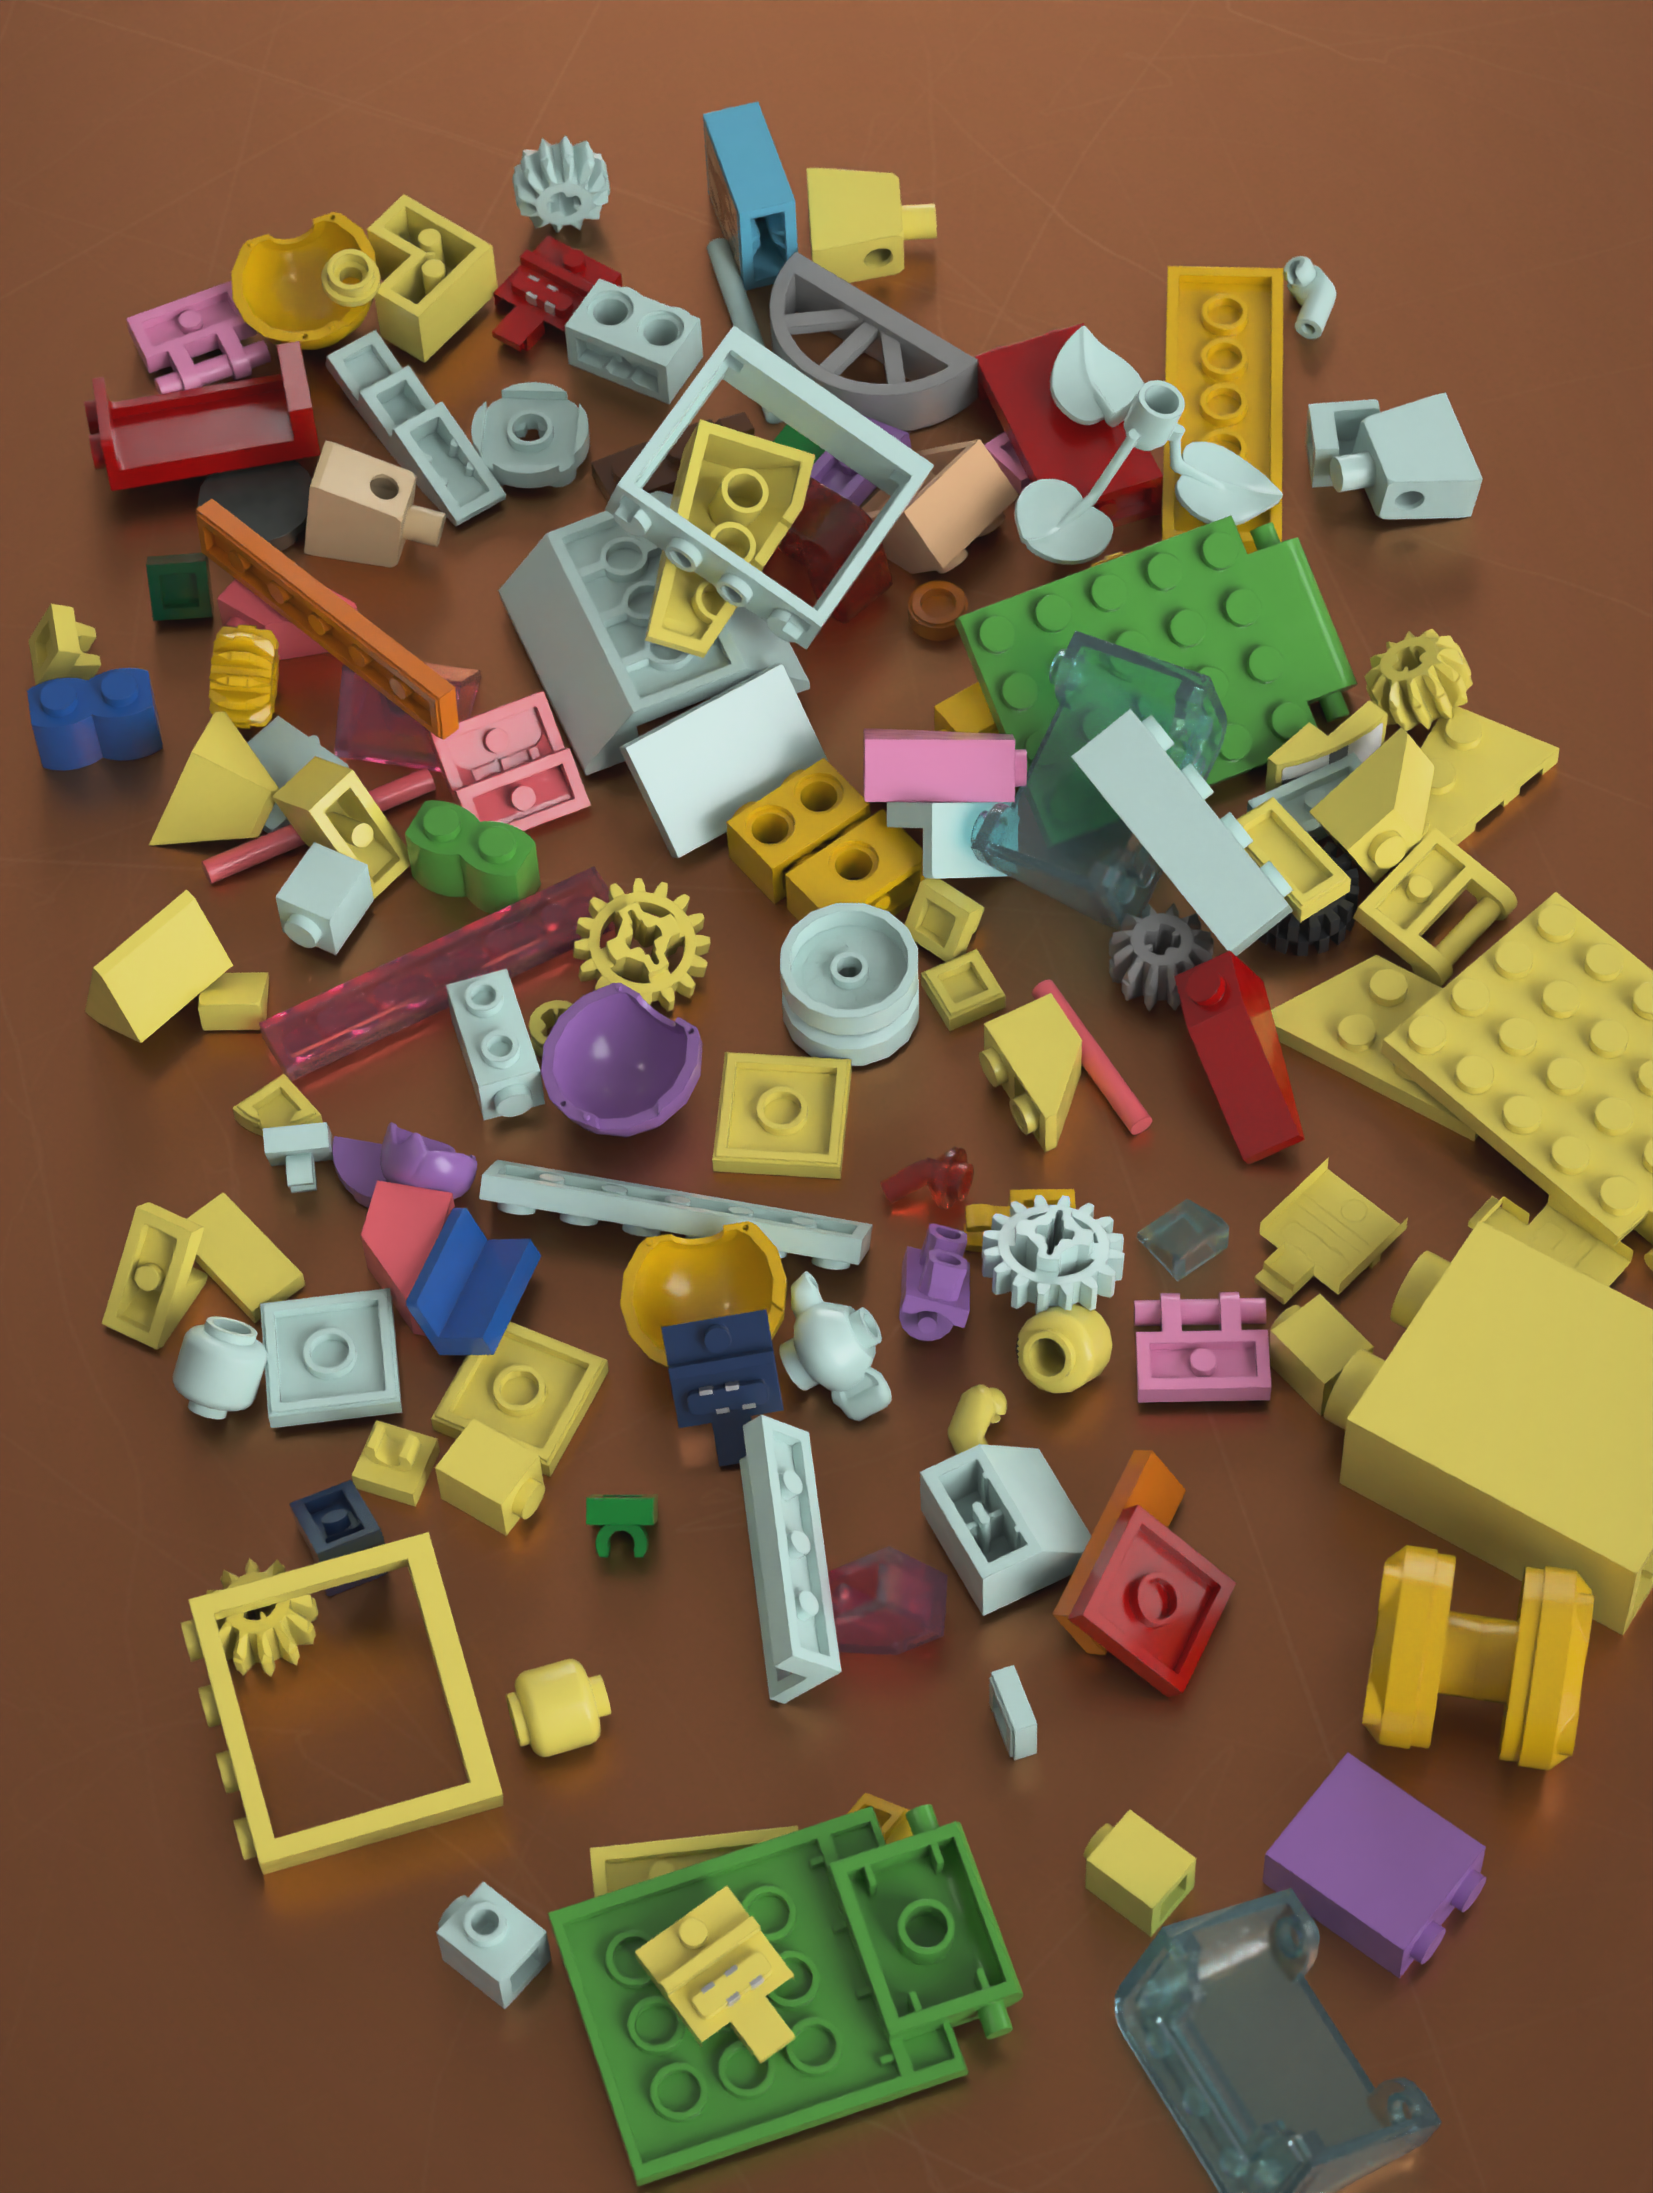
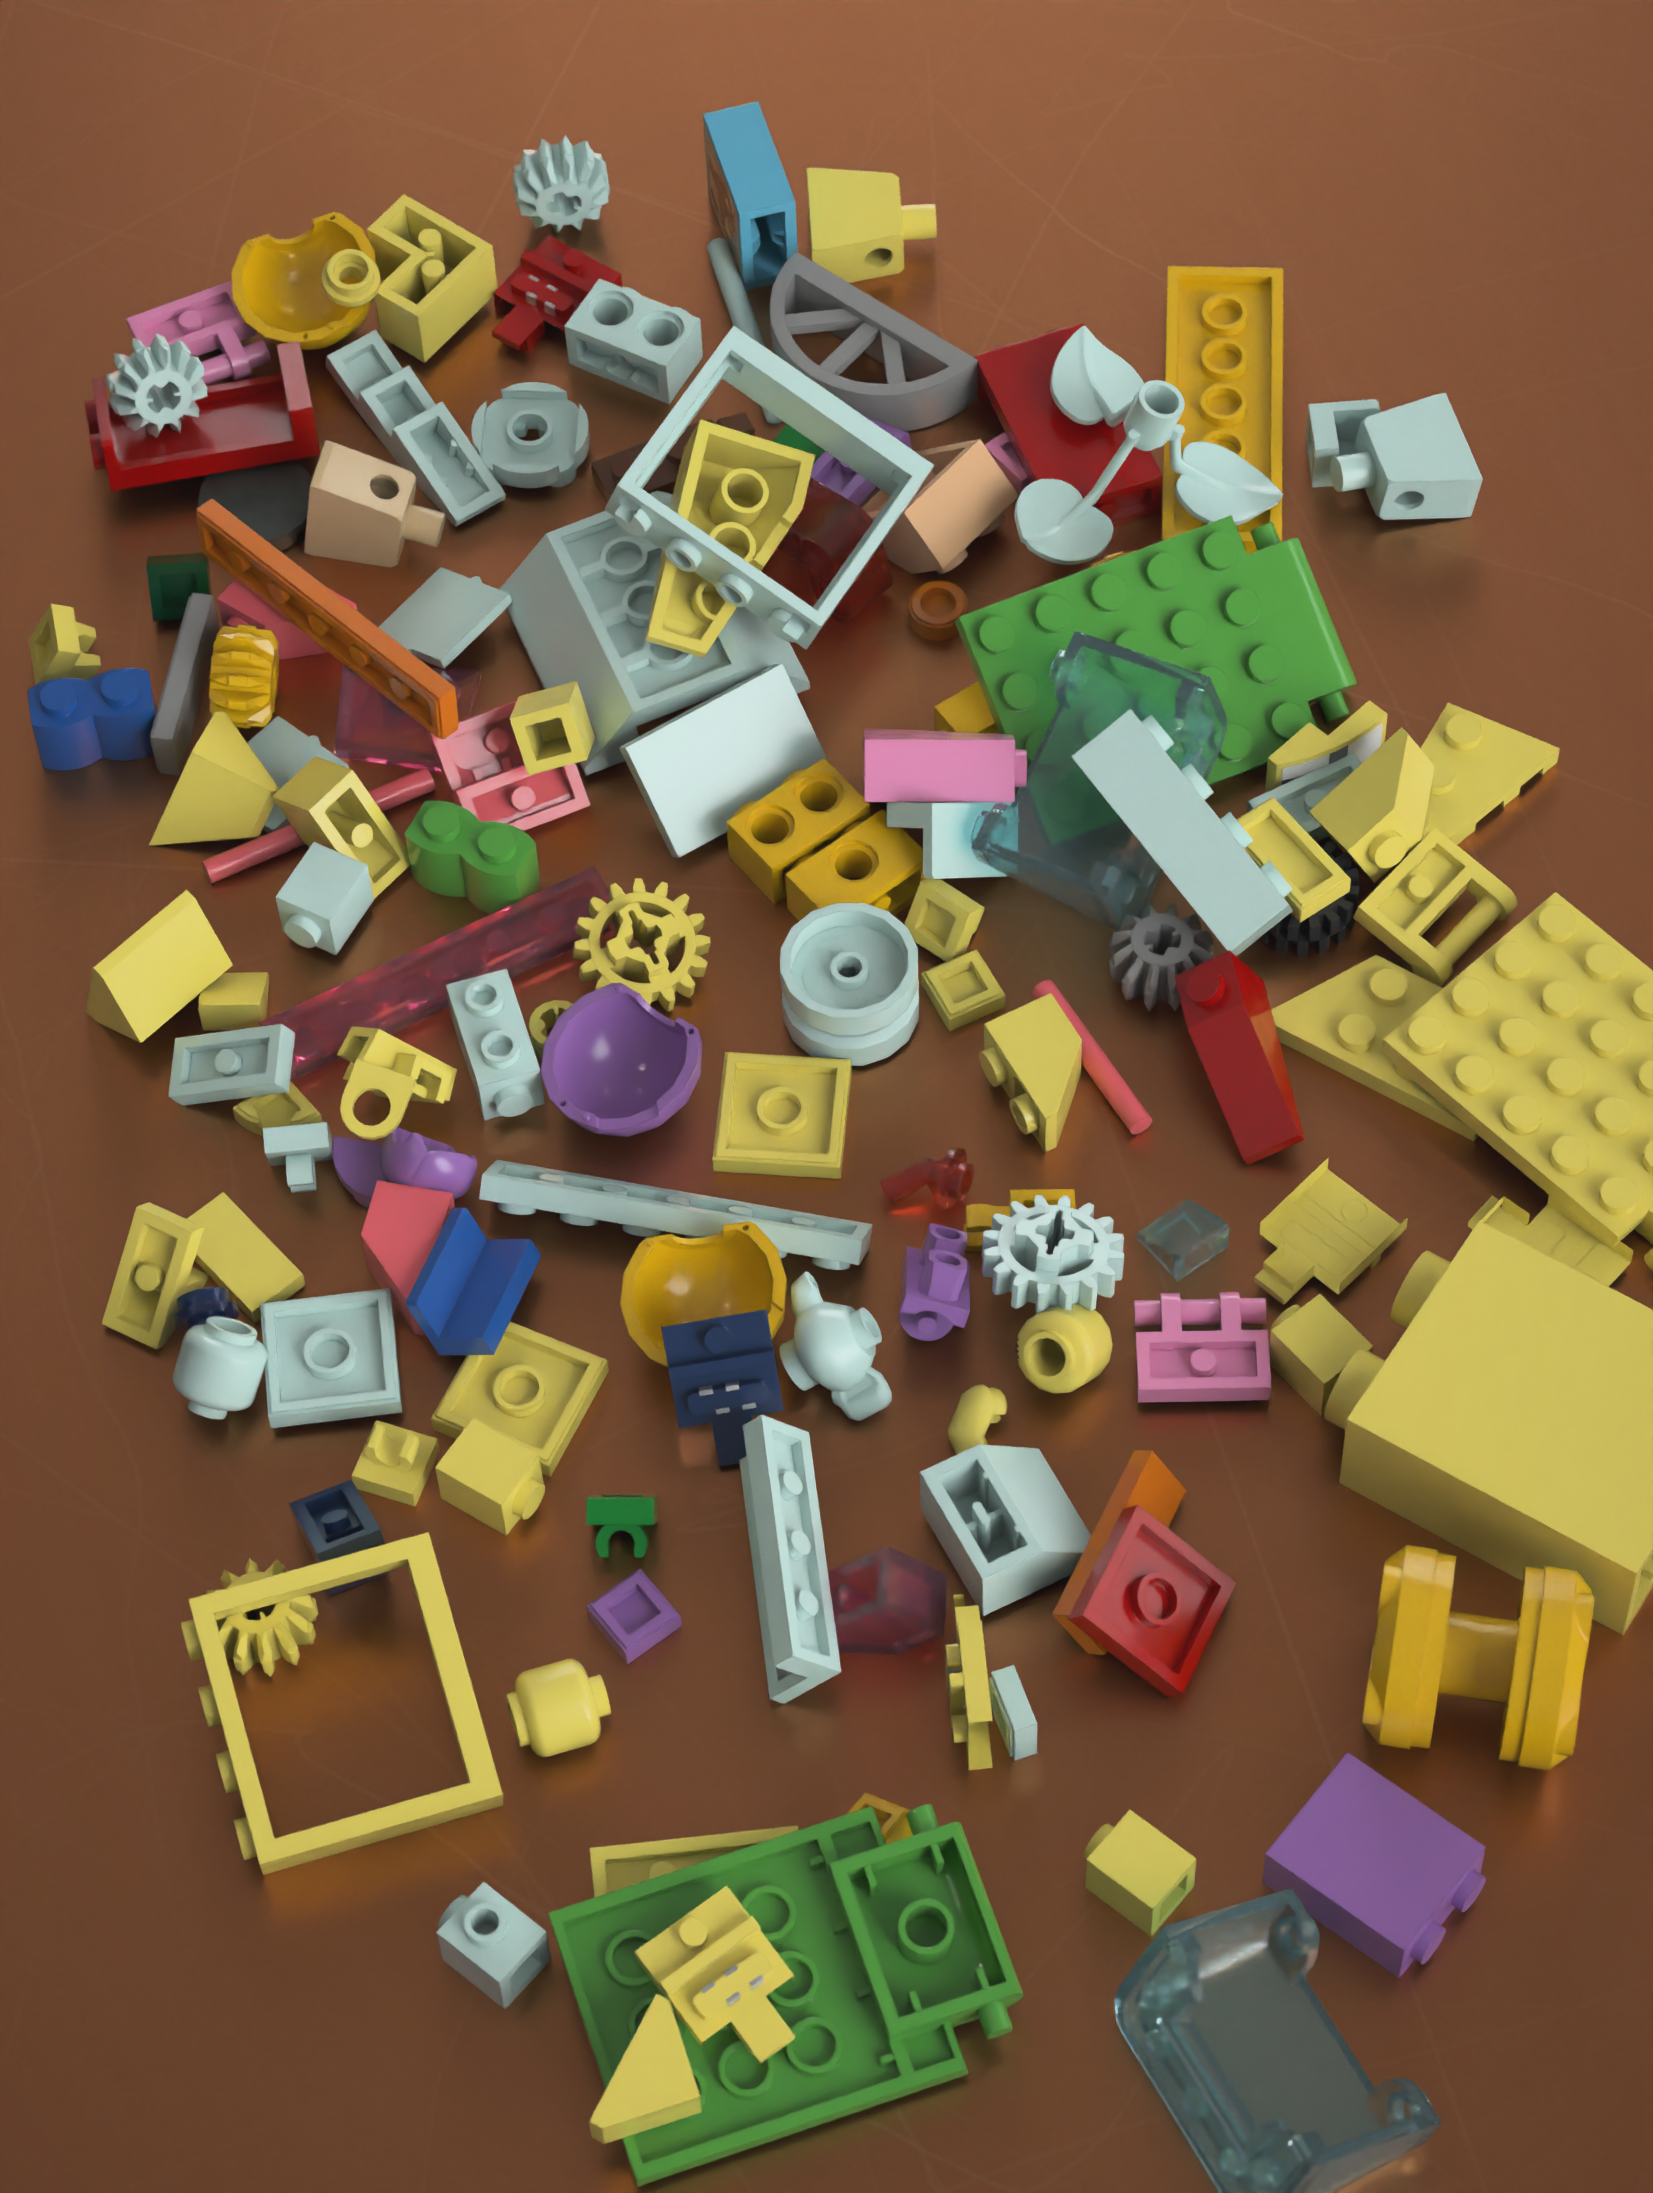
(156, 385): none -> light aqua gear
(184, 684): none -> light grey tile
(203, 1303): none -> clear blue plate
(231, 1064): none -> light aqua plate
(392, 1072): none -> light yellow piece
(445, 616): none -> light aqua piece
(552, 728): none -> light yellow brick
(633, 1616): none -> medium lavender tile
(650, 2082): none -> light yellow slope
(969, 1685): none -> light yellow piece
(1313, 293): light aqua arm -> none
(1419, 679): light yellow gear -> none

